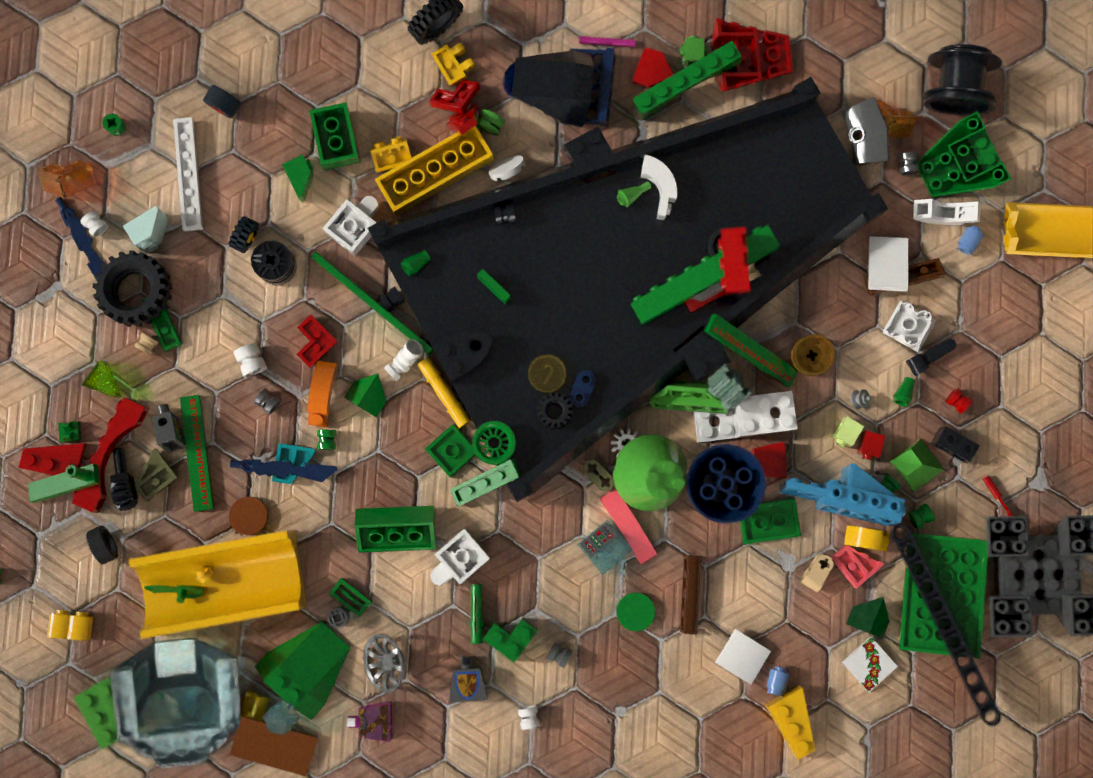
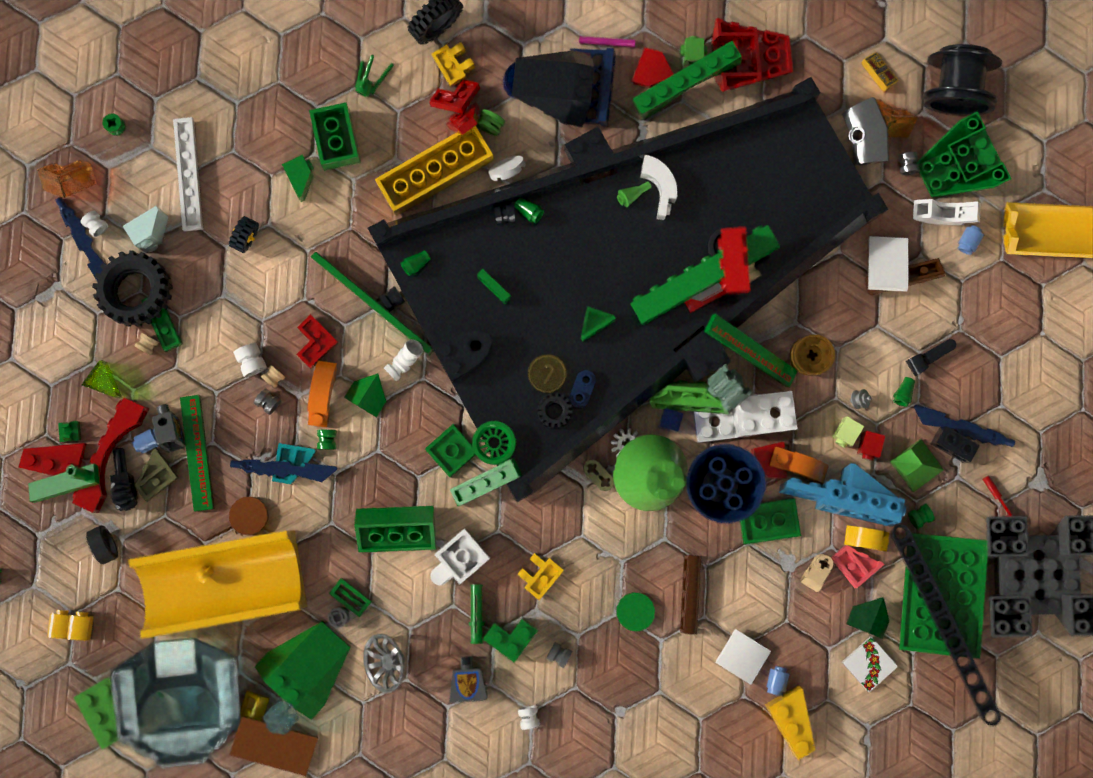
(145, 441): none -> medium blue brick
(182, 591): green piece -> none
(221, 101): black wheel -> none
(273, 376): none -> tan wheel
(284, 266): black wheel -> none
(351, 224): white brick -> none
(363, 85): none -> green plant
(373, 721): torso -> none
(390, 154): yellow bracket -> none
(444, 392): yellow piece -> none
(530, 210): none -> green cone
(544, 577): none -> yellow plate
(594, 322): none -> green slope
(605, 547): clear light blue slope -> none
(628, 526): coral slope -> none
(670, 420): none -> clear blue brick
(799, 464): none -> orange arch
(879, 71): none -> slope
(890, 483): green wheel -> none
(909, 325): white slope -> none
(958, 400): red wheel -> none
(963, 427): none -> dark blue sword

